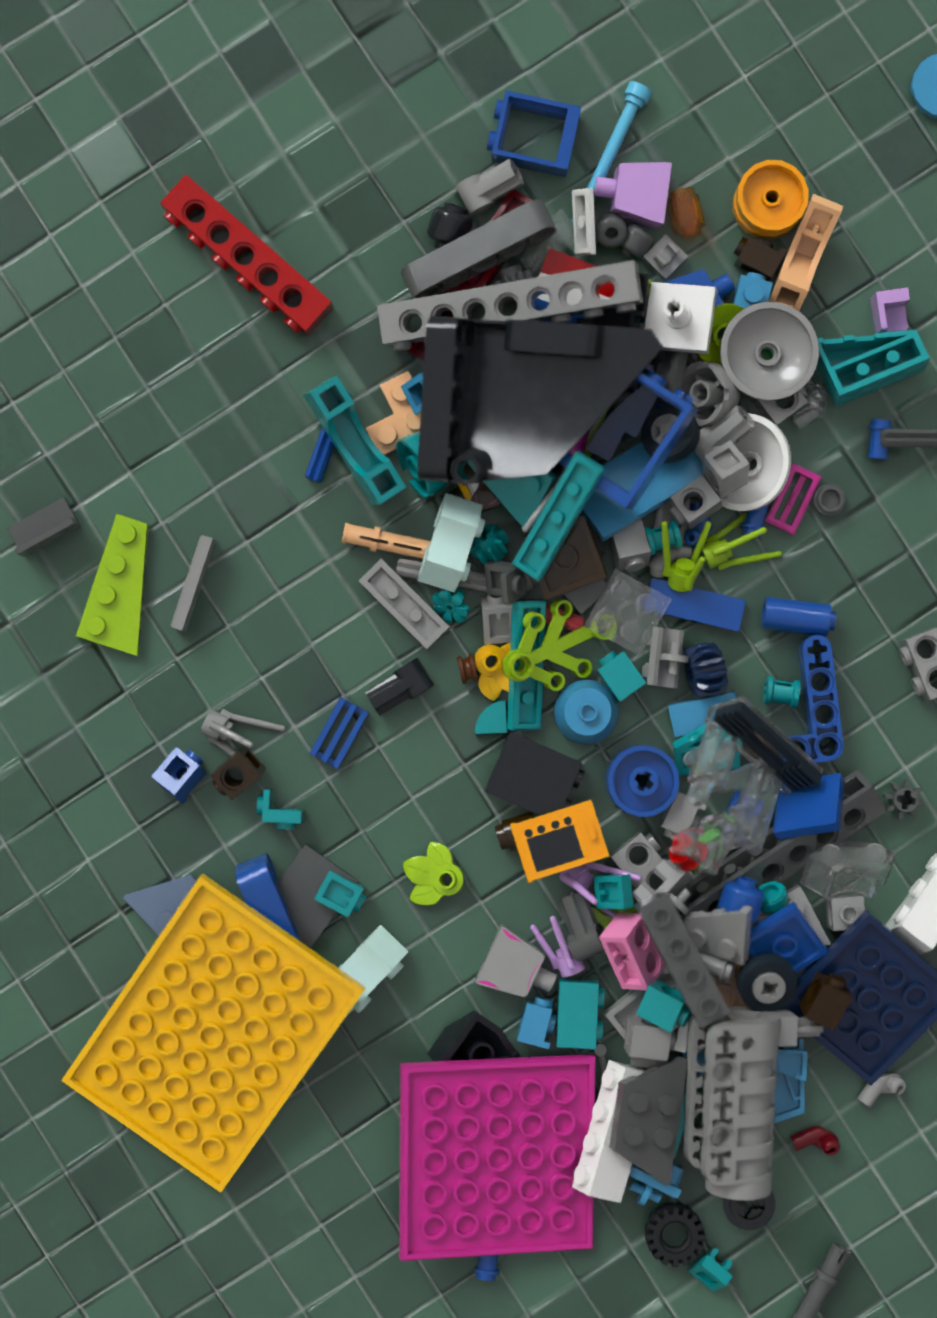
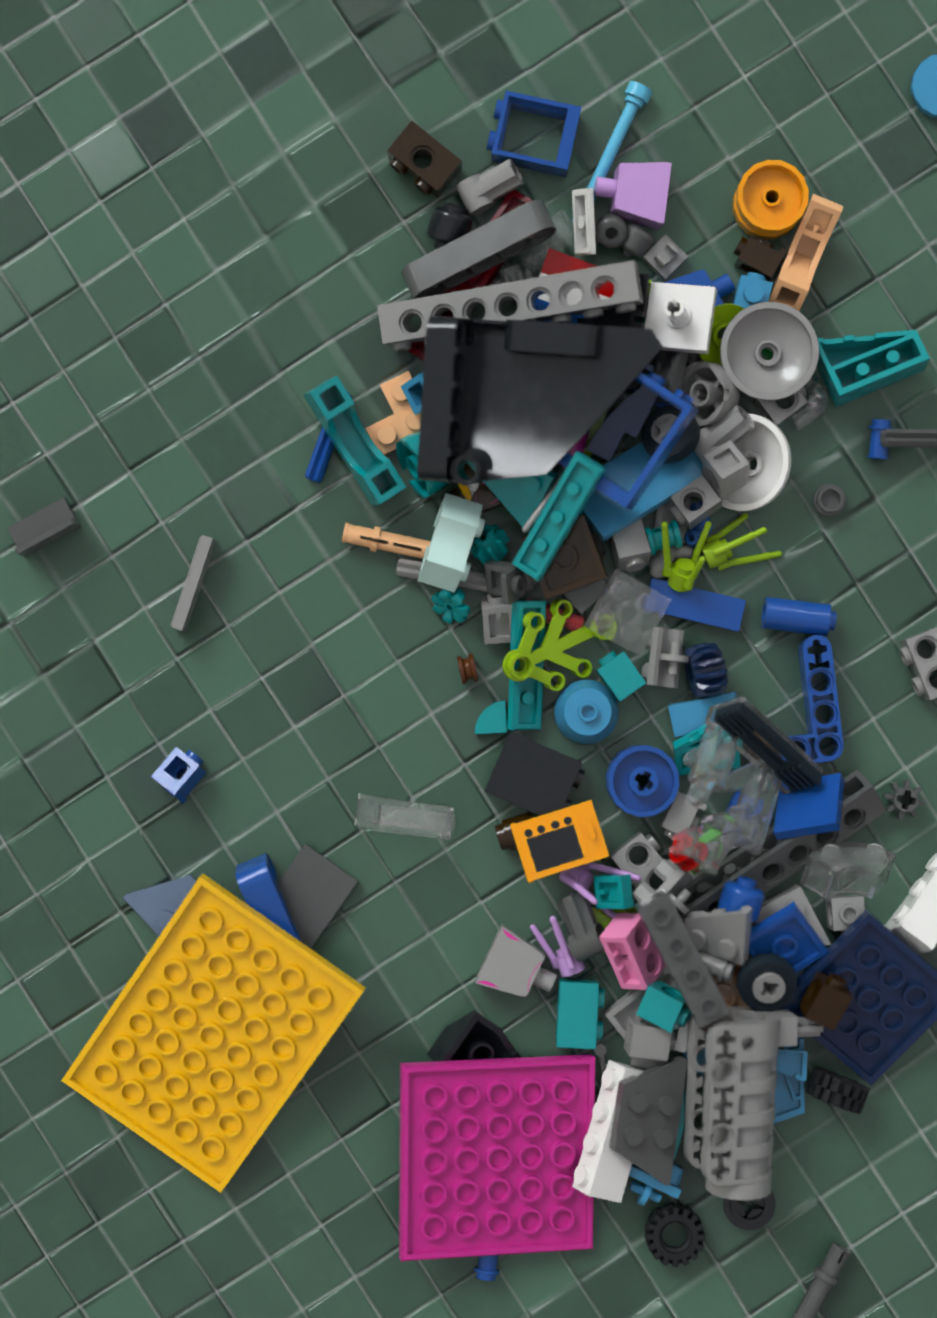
(115, 600): lime wing -> none
(188, 197): red brick -> none
(219, 727): light grey plant -> none
(244, 761): dark brown brick -> none
(282, 817): teal bracket -> none
(325, 757): blue tile -> none
(340, 894): teal bracket -> none
(373, 961): light aqua brick -> none
(404, 603): light grey plate -> none
(404, 817): none -> clear slope
(405, 683): black piece -> none
(415, 143): none -> dark brown brick
(428, 875): lime plate -> none
(491, 678): yellow plate -> none
(536, 1022): dark azure brick -> none
(686, 212): clear orange brick -> none
(710, 1272): teal tile -> none
(754, 520): blue pin -> none
(775, 897): teal tile -> none
(780, 524): dark pink tile -> none
(781, 692): teal bush -> none
(817, 1137): dark red arm -> none
(837, 1090): none -> black tyre
(884, 1084): light grey arm -> none
(890, 310): lavender panel -> none

